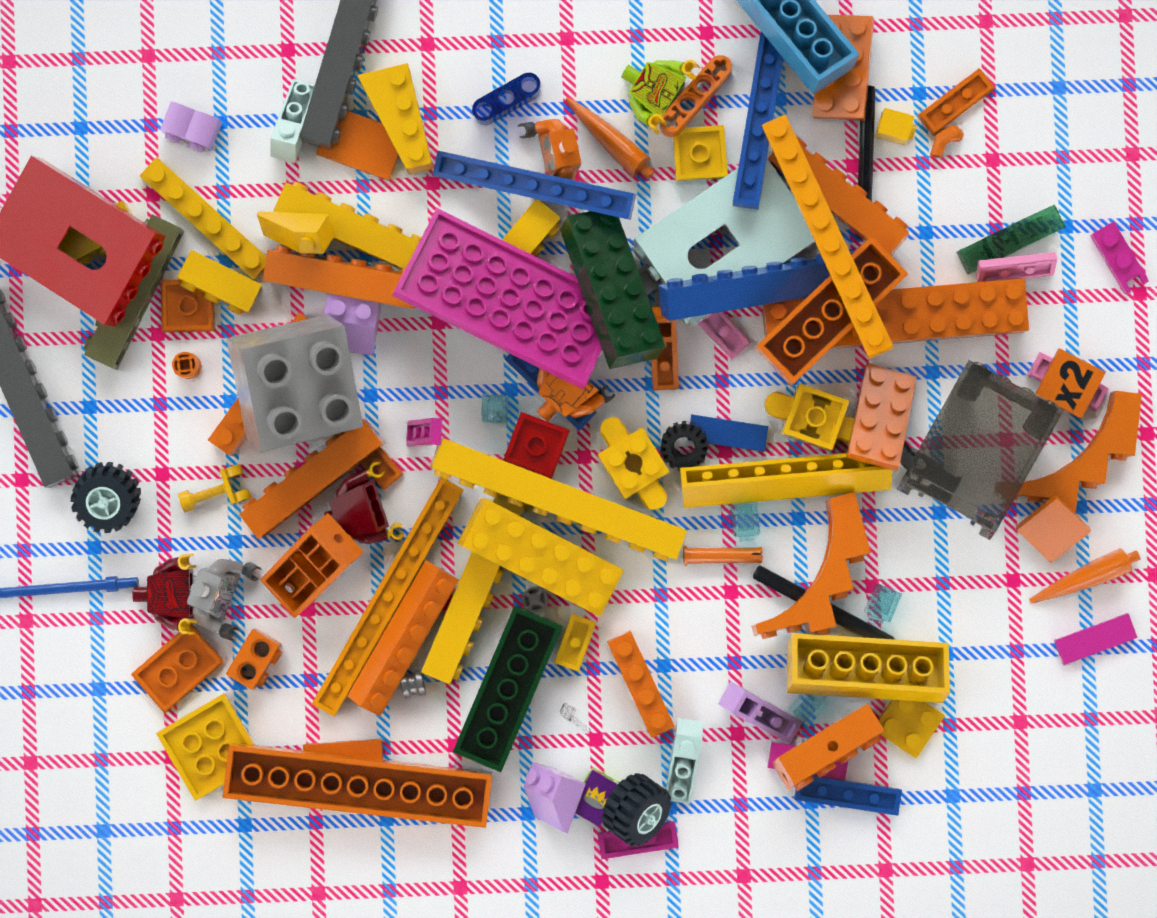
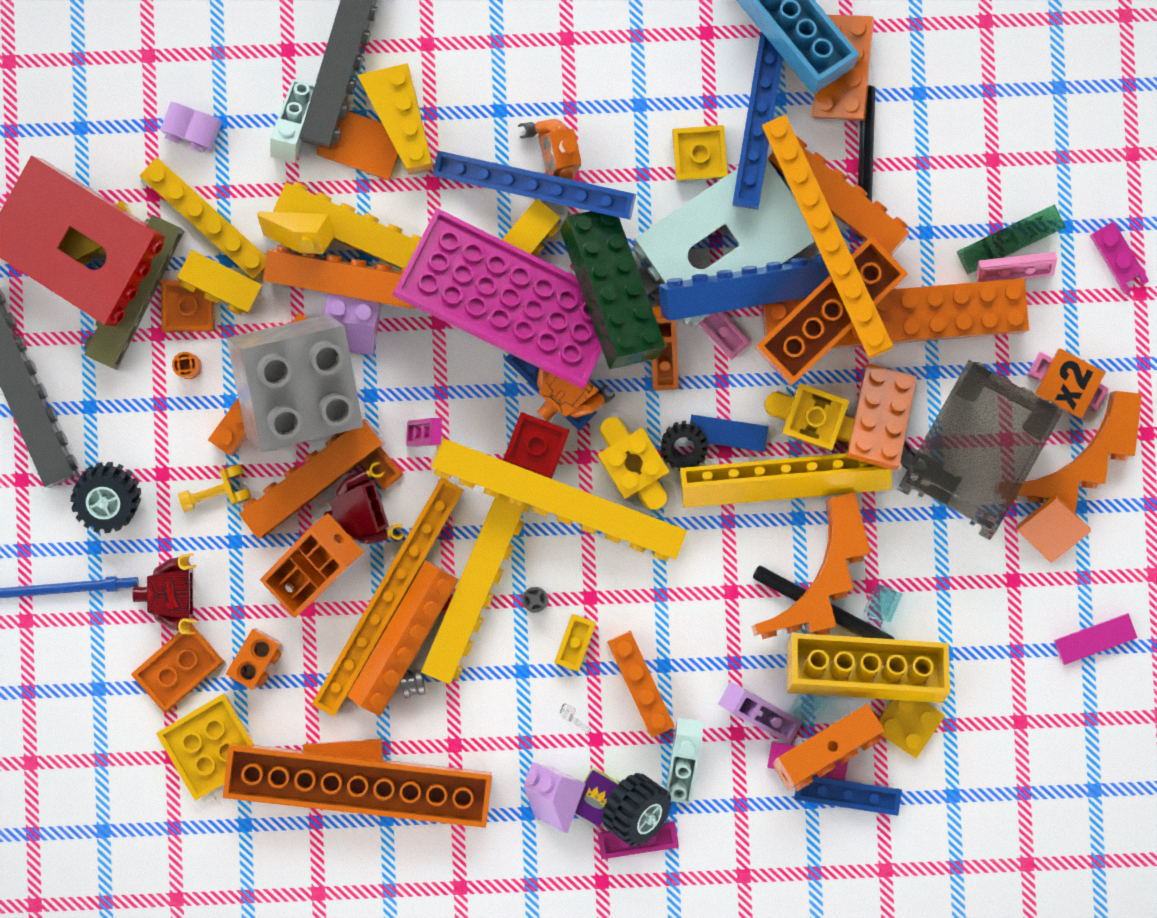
(213, 593): light grey torso -> none
(495, 408): clear light blue brick -> none
(507, 688): dark green brick -> none
(512, 87): clear blue beam -> none
(540, 556): yellow brick -> none
(613, 141): orange piece -> none
(656, 88): lime torso -> none
(699, 98): orange beam -> none
(722, 555): orange pin -> none
(745, 521): clear light blue brick -> none
(895, 126): yellow brick -> none
(945, 136): orange arm -> none
(956, 102): orange tile -> none
(1089, 575): orange piece -> none

